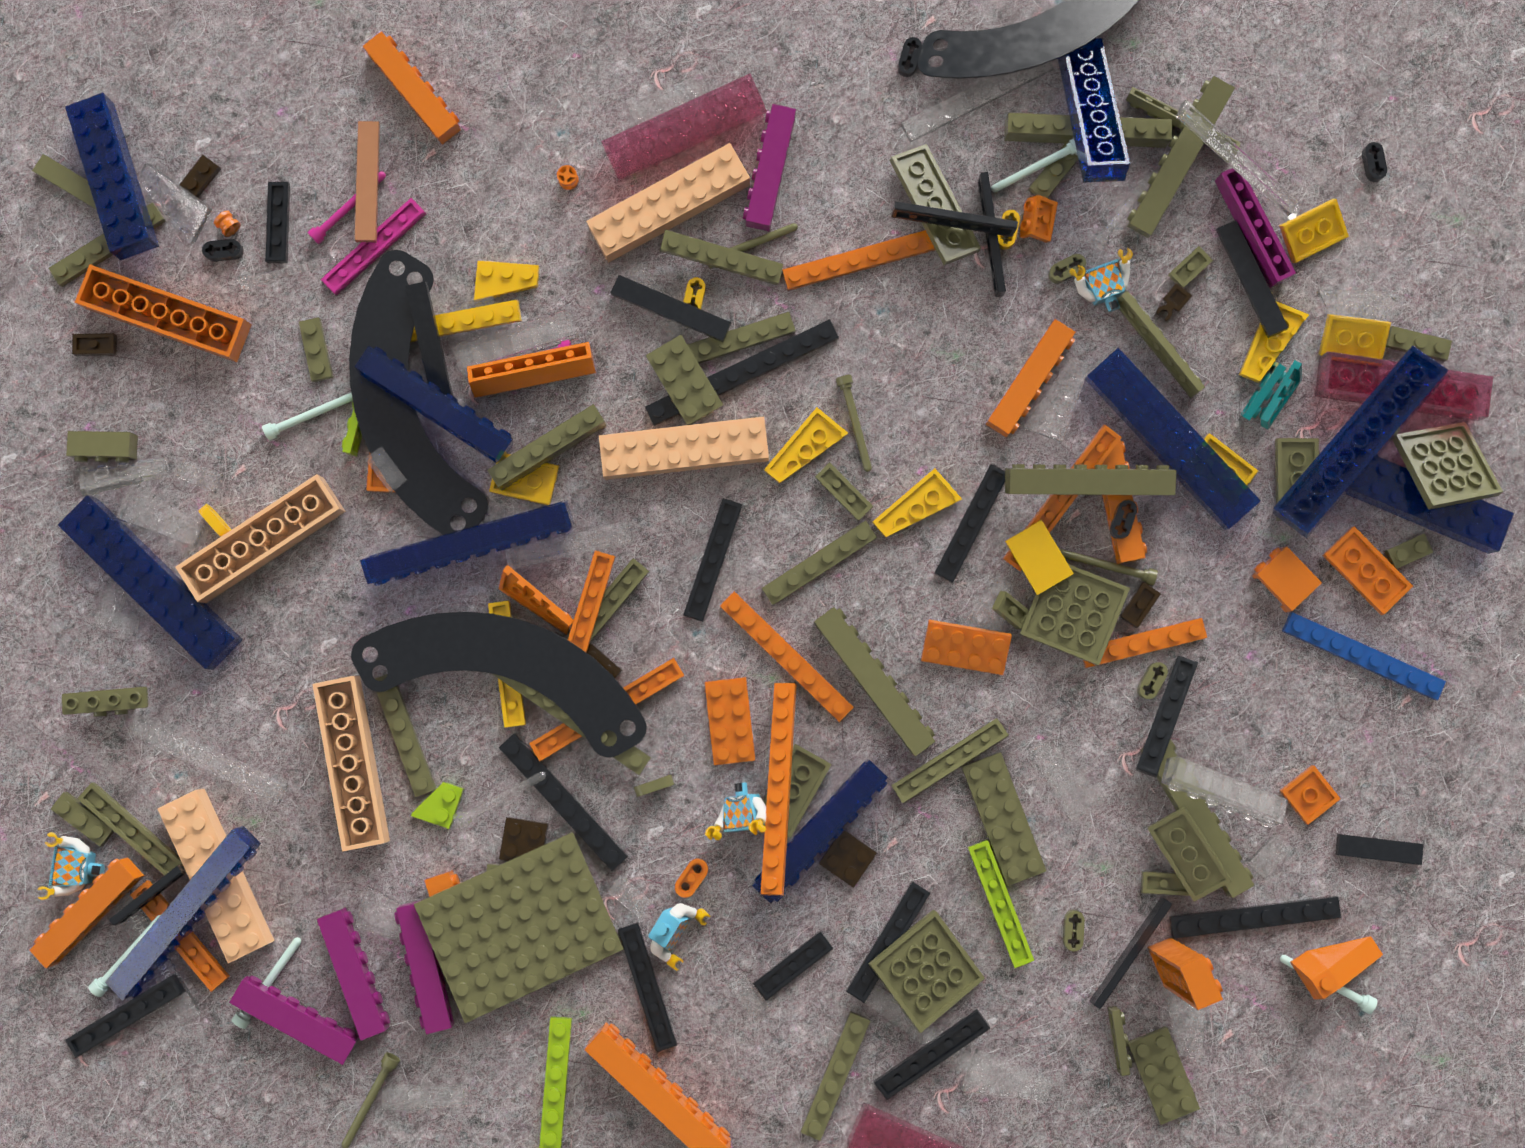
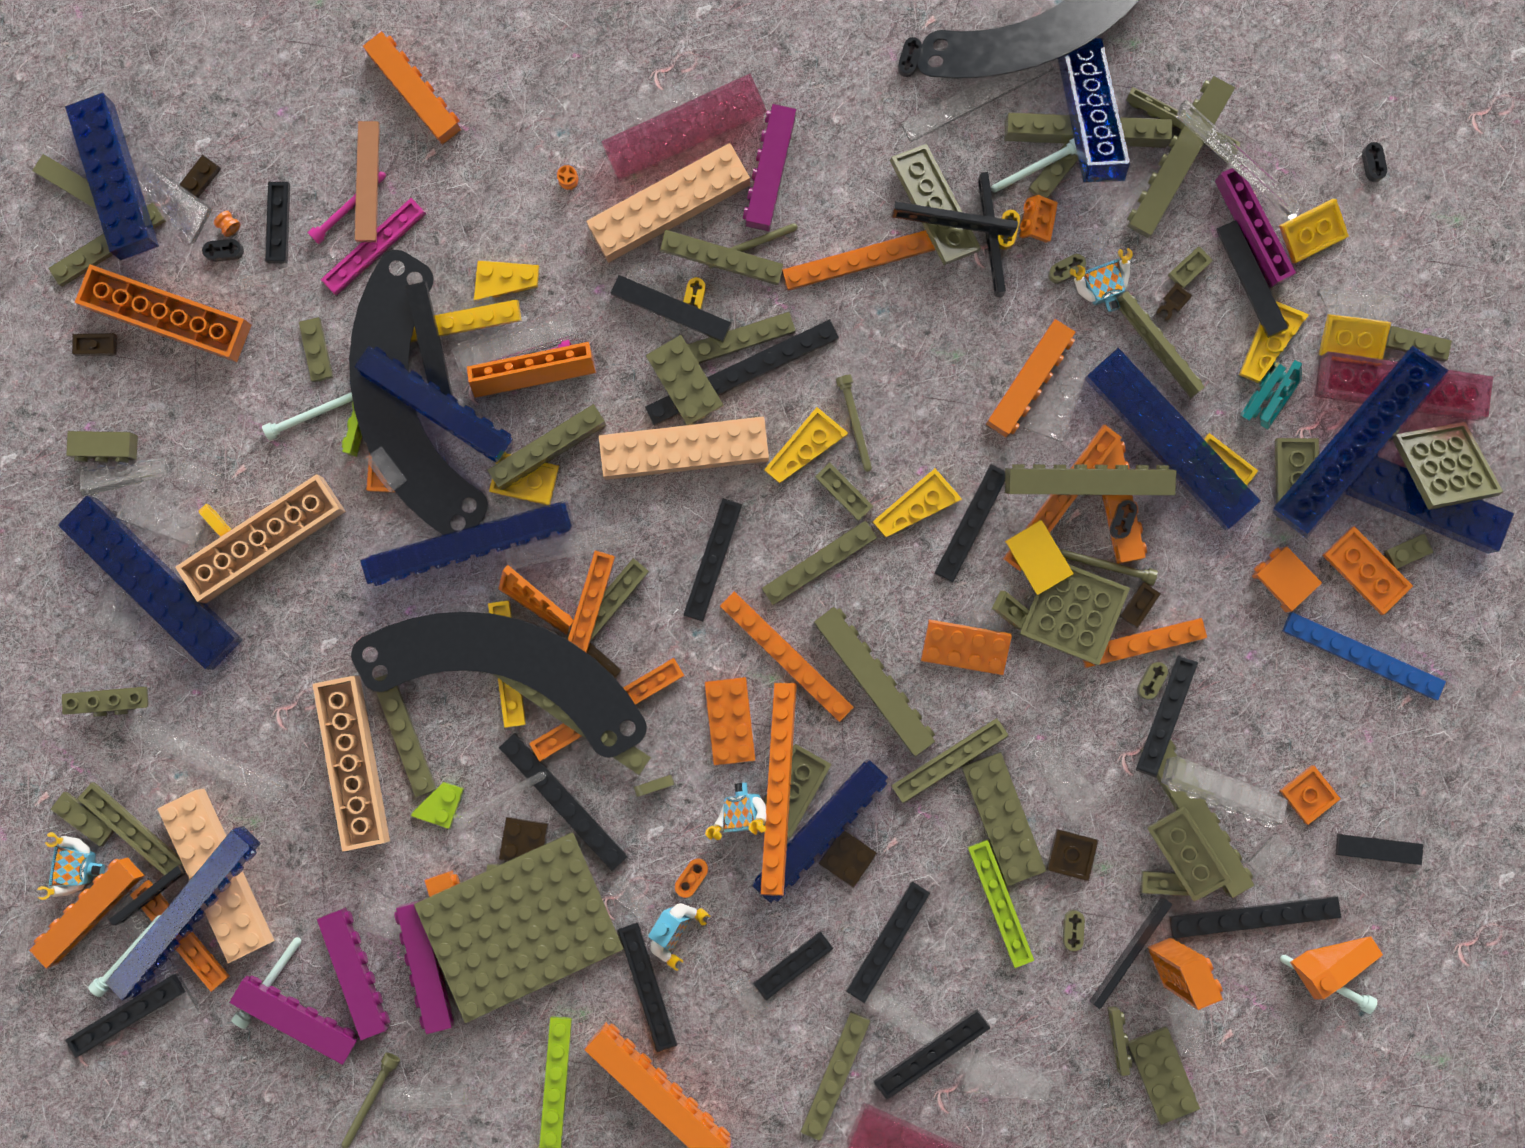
(926, 971): olive plate -> none
(1072, 854): none -> dark brown plate

